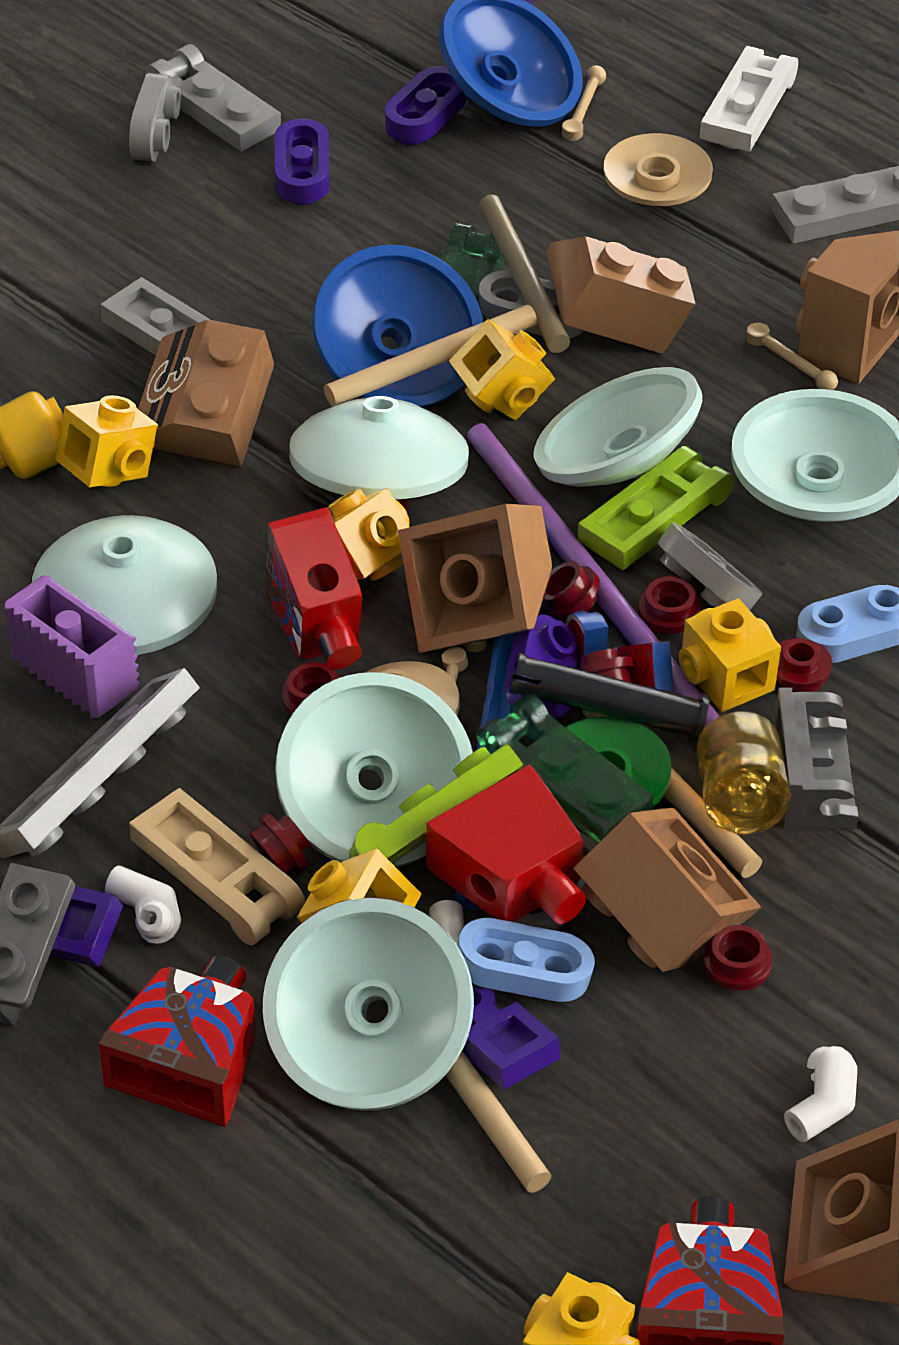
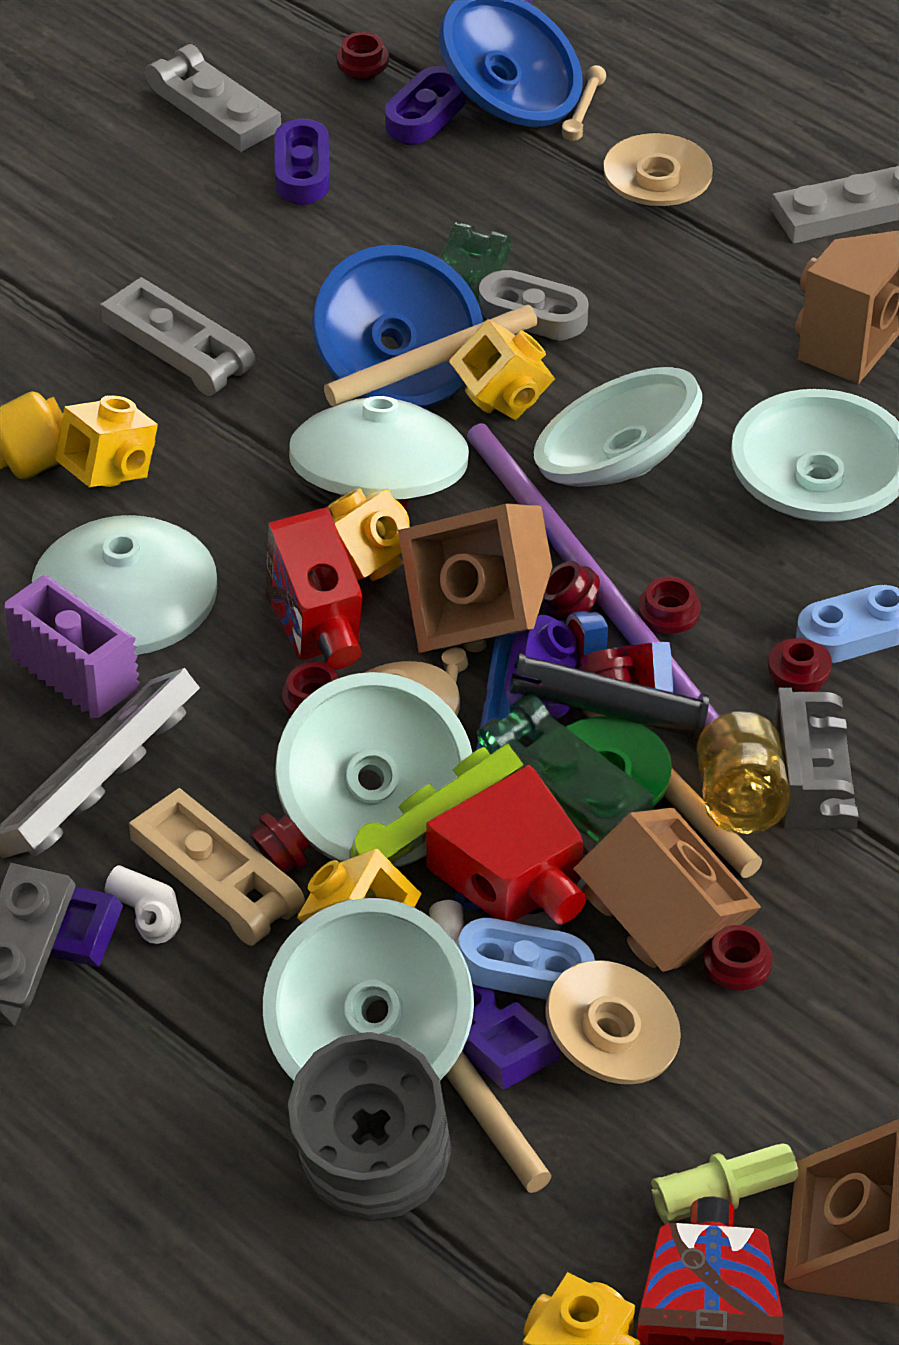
(151, 116): light grey plate -> none
(184, 1041): red torso -> none
(208, 390): medium nougat slope -> none
(362, 55): none -> dark red plate
(378, 1089): none -> dark grey wheel
(524, 273): dark tan bar -> none
(613, 1022): none -> tan dish
(620, 292): medium nougat slope -> none
(646, 508): lime plate -> none
(692, 557): light grey plate -> none
(723, 1179): none -> yellowish green axle
(729, 654): yellow brick -> none
(748, 99): white plate -> none
(759, 335): tan hinge -> none
(833, 1093): white arm -> none

